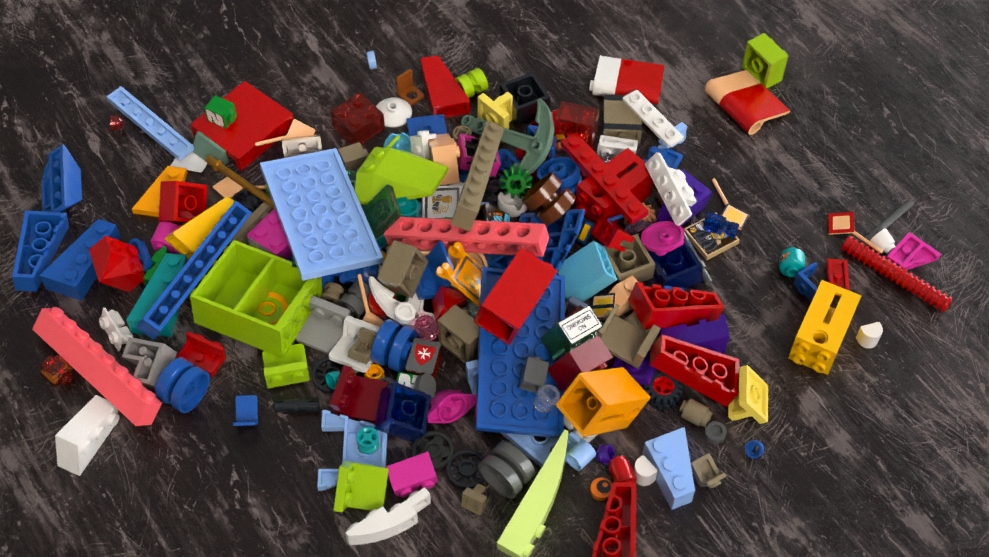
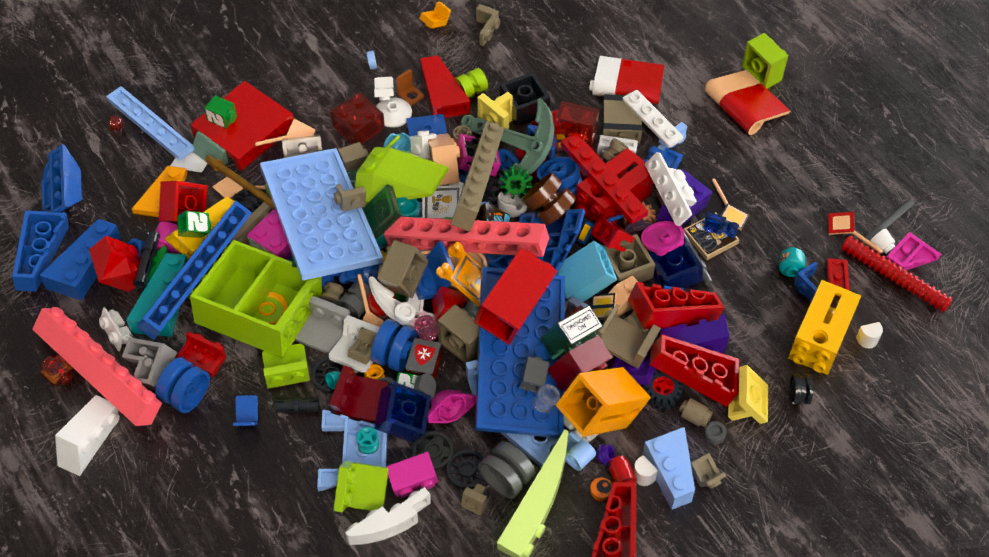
(148, 252): none -> black pin
(193, 224): none -> green brick
(351, 198): none -> dark tan bracket
(384, 88): none -> white bracket
(437, 17): none -> light orange bracket
(490, 18): none -> dark tan bracket
(615, 148): none -> dark tan wheel
(750, 446): blue hinge -> none
(801, 389): none -> black wheel

